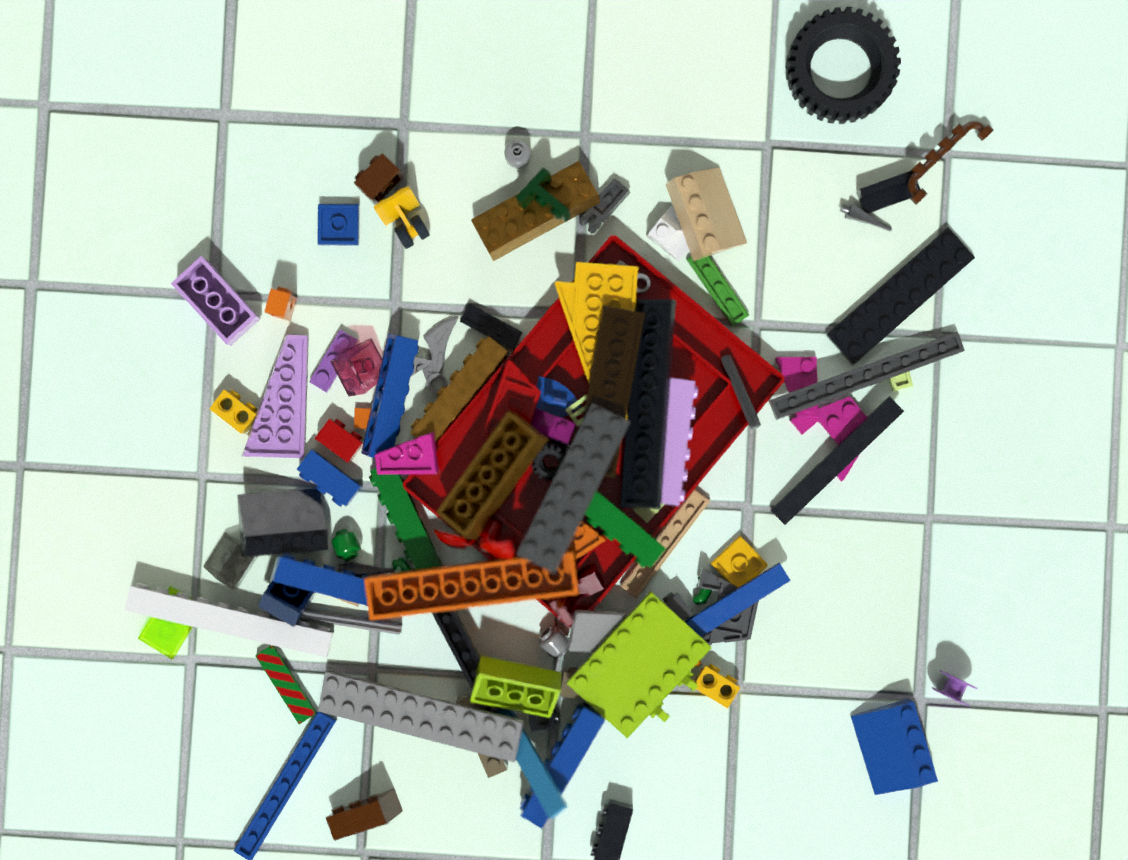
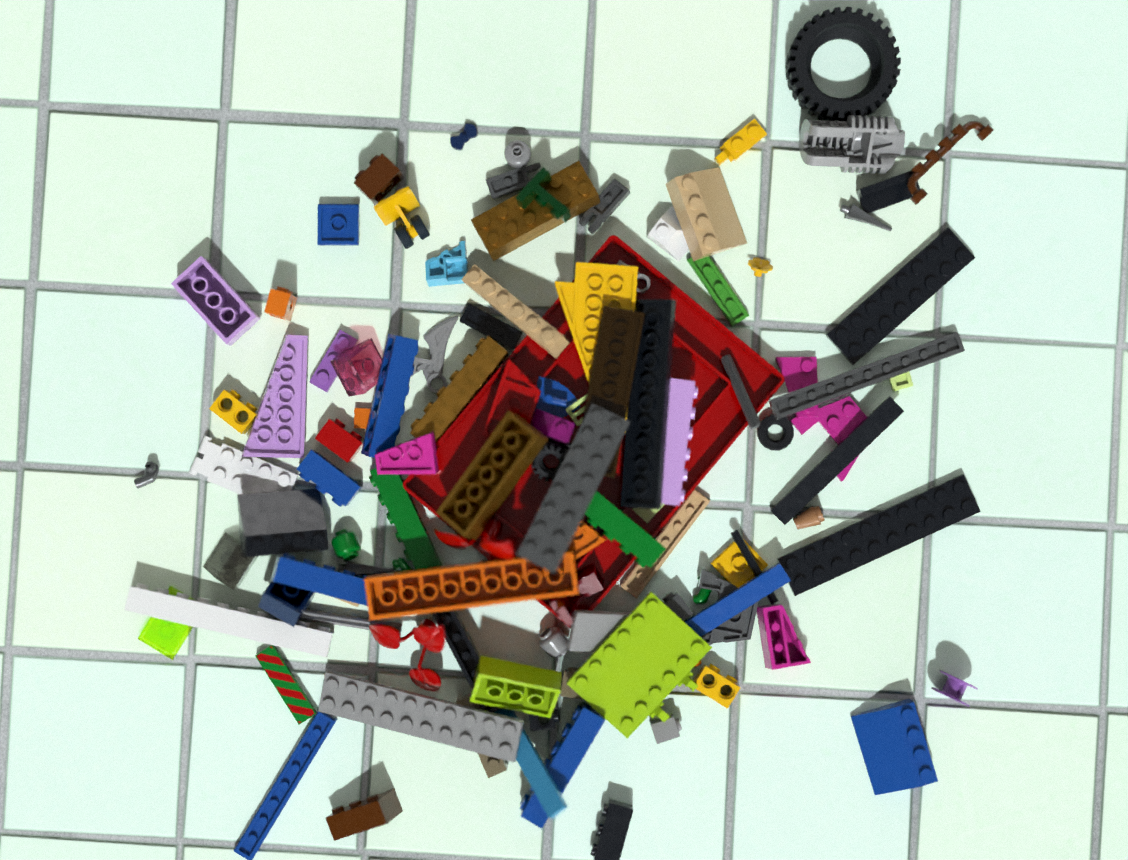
(150, 475): none -> dark grey arm
(240, 474): none -> white hinge
(429, 635): none -> red plant
(447, 267): none -> medium azure slope
(469, 132): none -> dark blue piece
(510, 181): none -> dark grey hinge
(515, 311): none -> tan brick
(666, 731): none -> light grey brick
(741, 142): none -> yellow hinge
(750, 560): none -> black bar
(760, 266): none -> yellow plant
(766, 441): none -> black tyre
(778, 639): none -> dark pink wedge
(809, 518): none -> medium nougat cone
(852, 144): none -> light grey connector
(879, 534): none -> black plate

